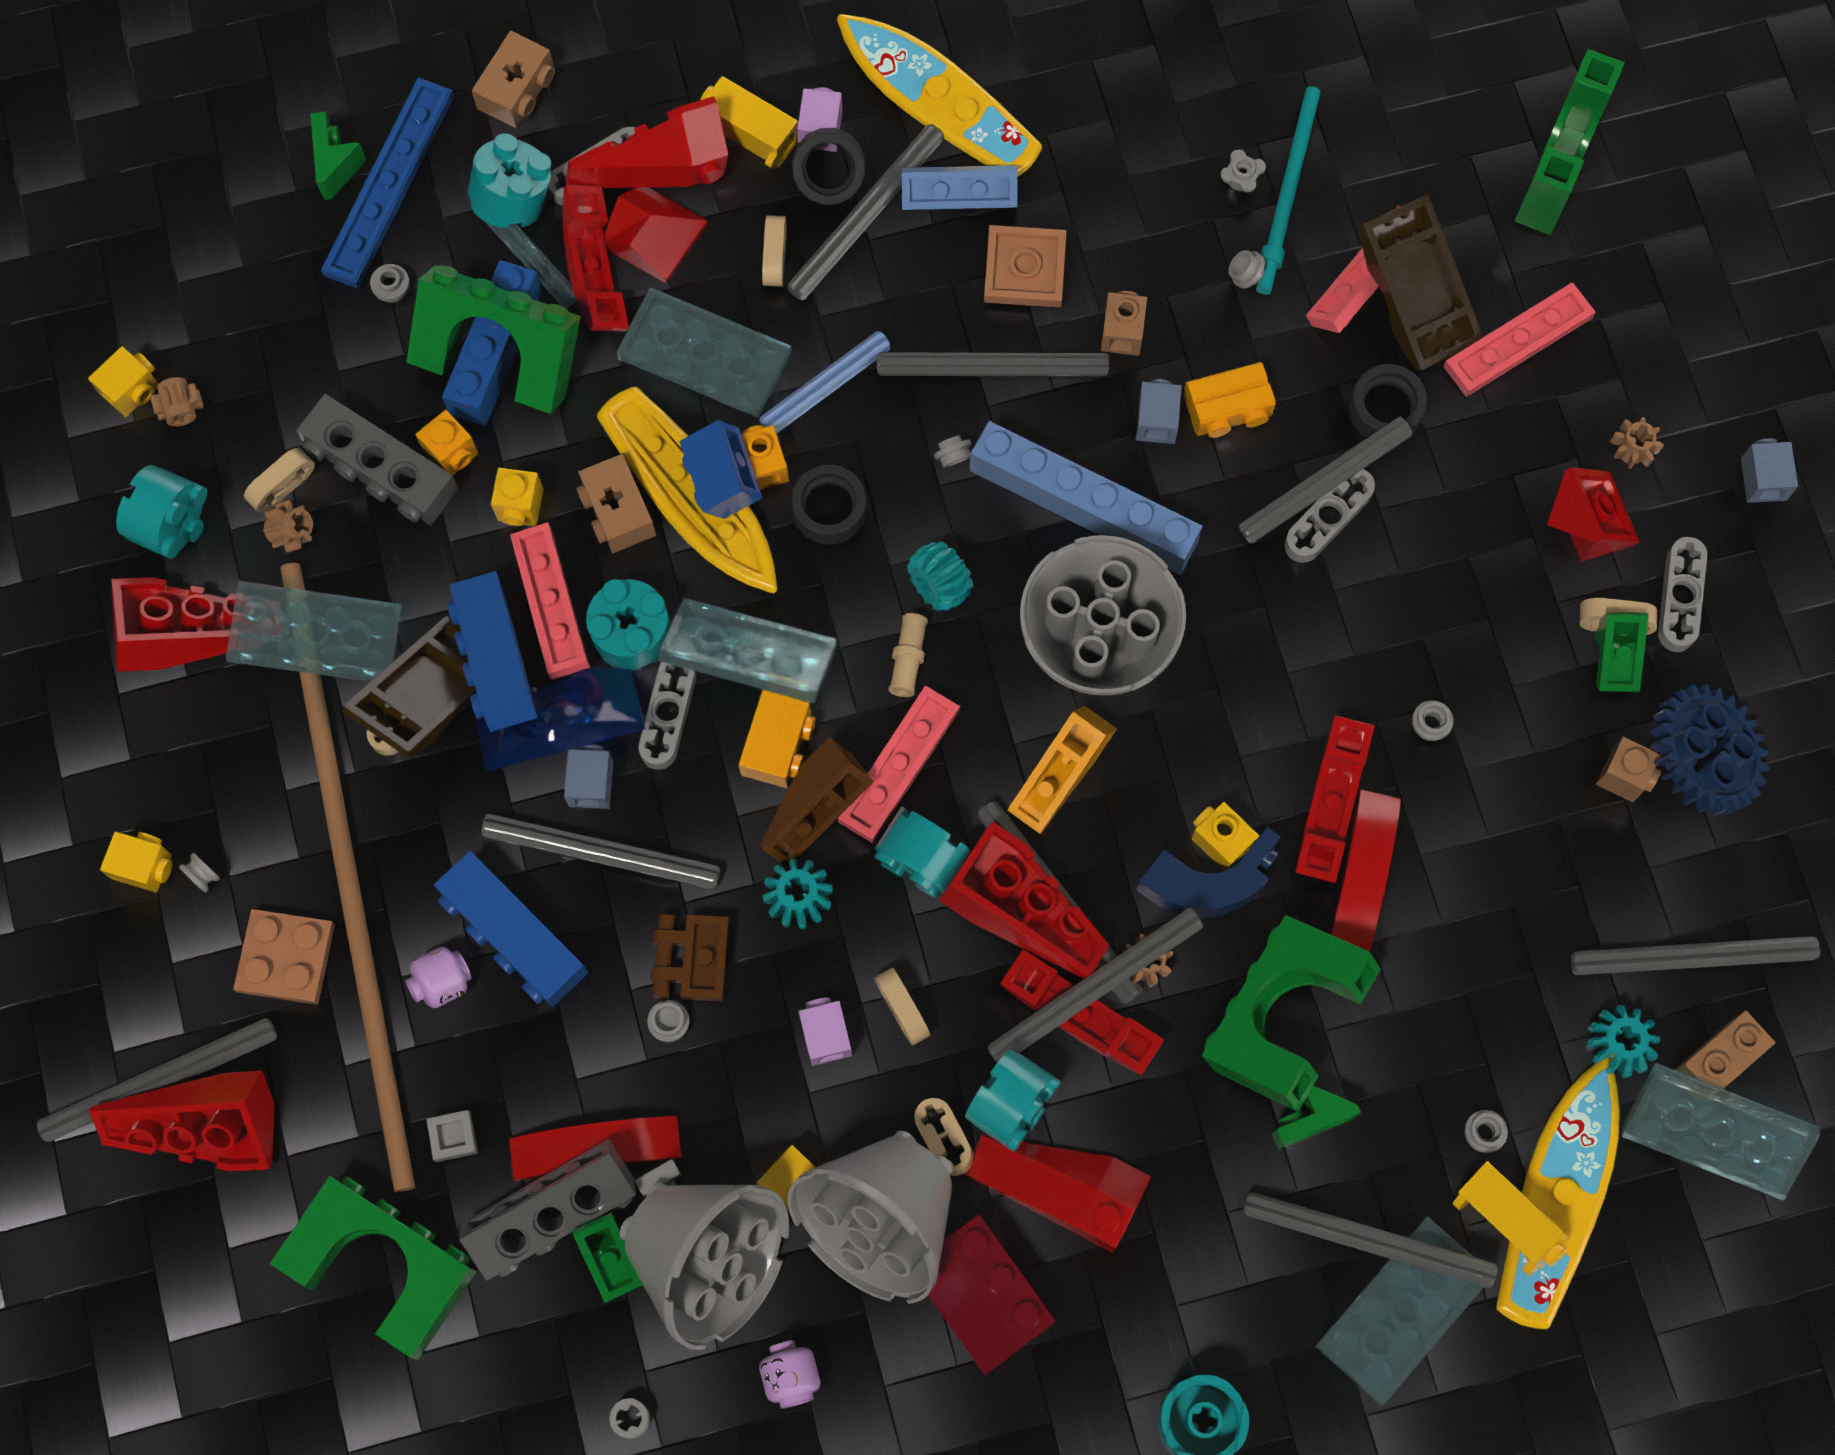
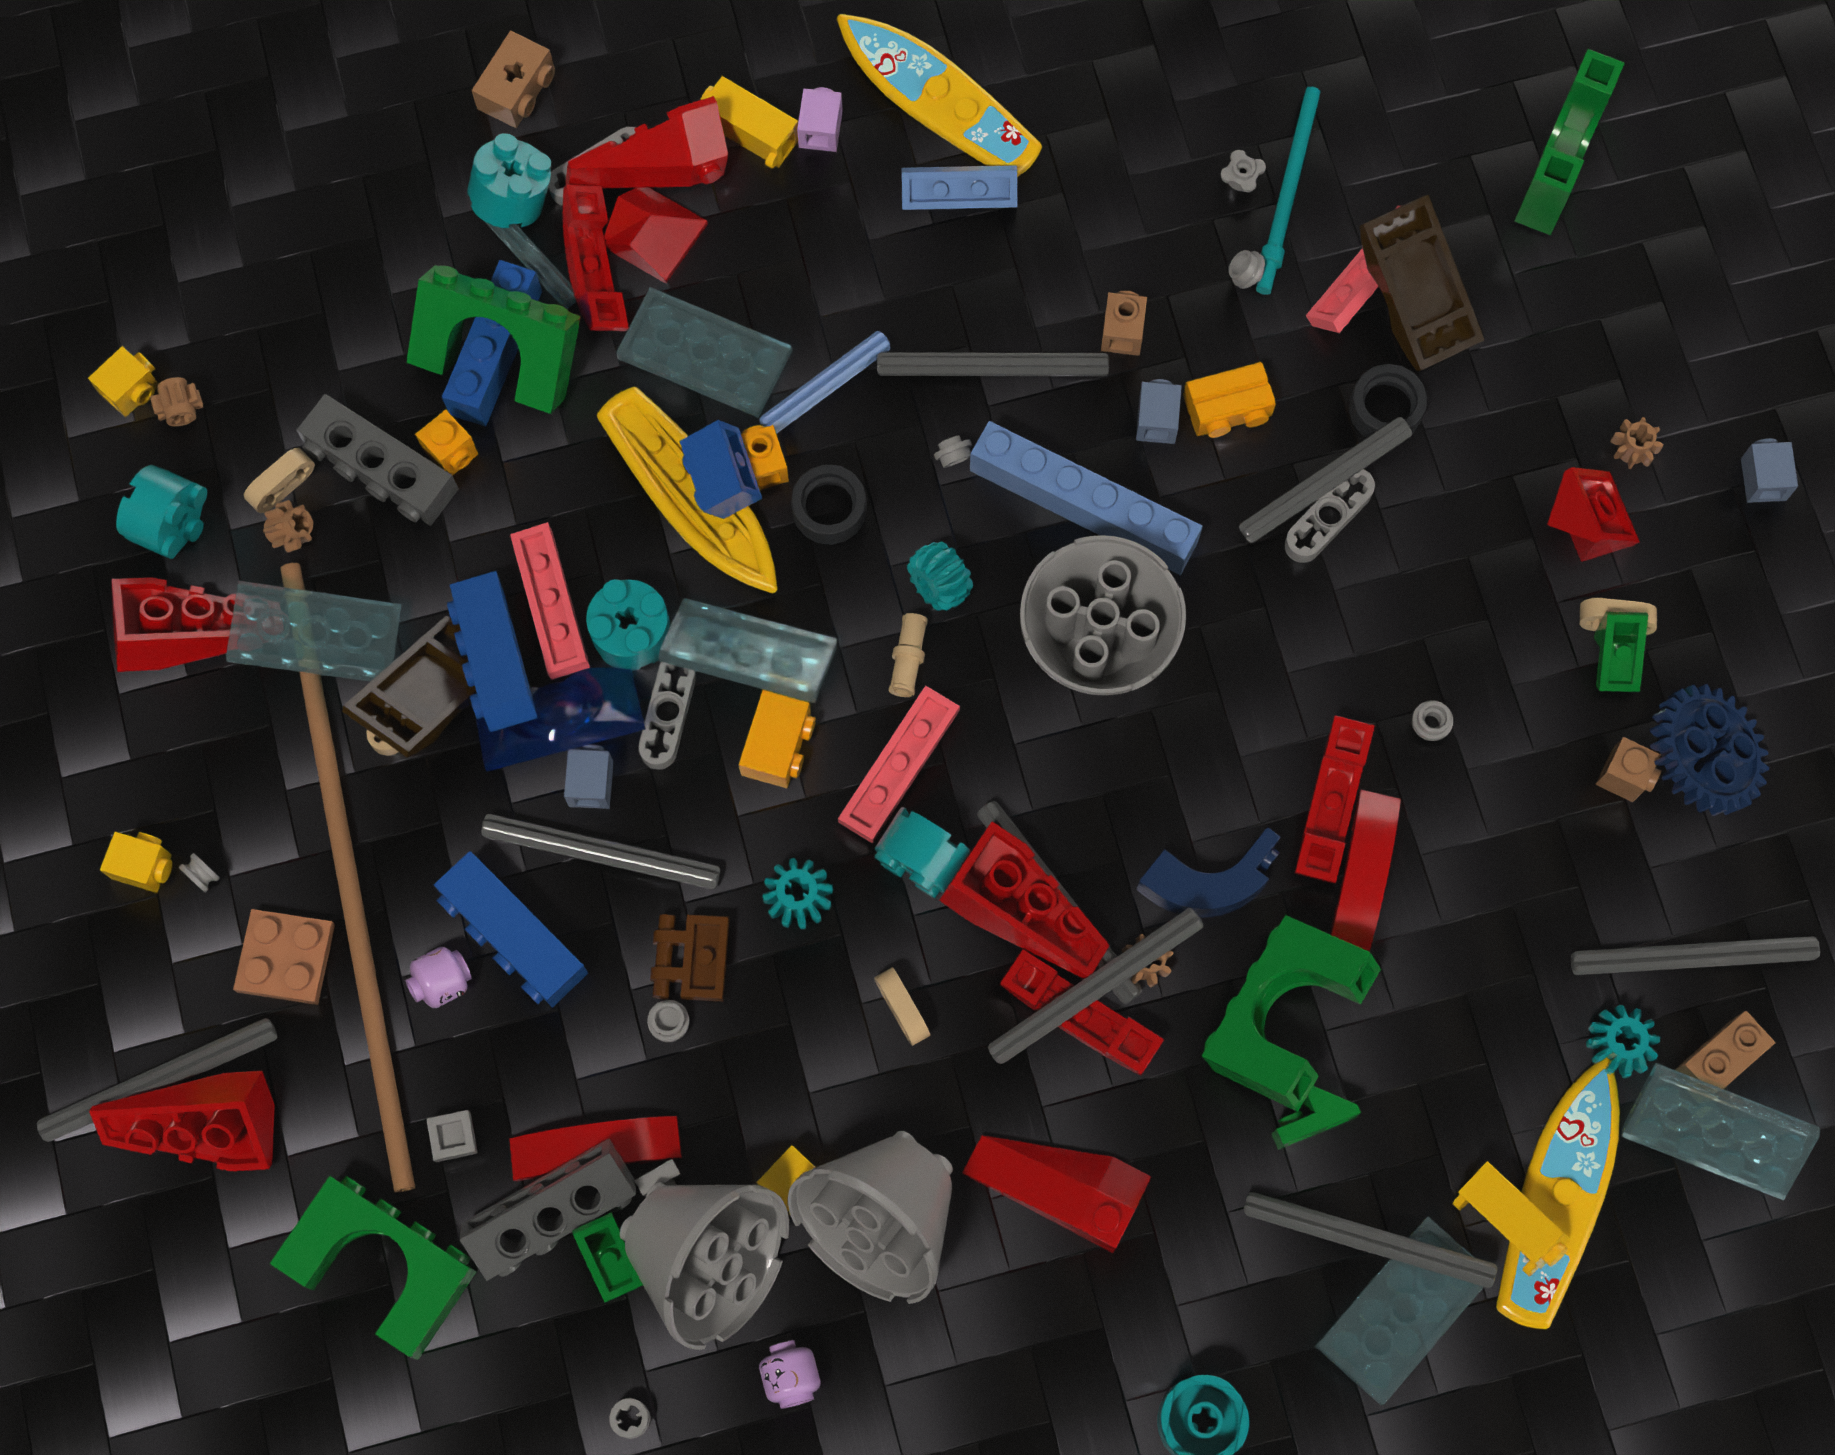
(333, 161): green slope -> none
(387, 183): blue tile -> none
(392, 292): light grey plate -> none
(517, 497): yellow brick -> none
(614, 482): medium nougat brick -> none
(774, 251): tan beam -> none
(816, 798): reddish brown slope -> none
(819, 194): black tyre -> none
(825, 1031): lavender brick -> none
(863, 213): dark grey axle -> none
(952, 1131): tan beam -> none
(986, 1297): dark red slope -> none
(1012, 1099): teal brick -> none
(1025, 266): nougat plate -> none
(1061, 768): light orange slope -> none
(1223, 835): yellow brick -> none
(1498, 1128): light grey plate -> none
(1519, 339): coral plate -> none
(1695, 582): light grey beam -> none

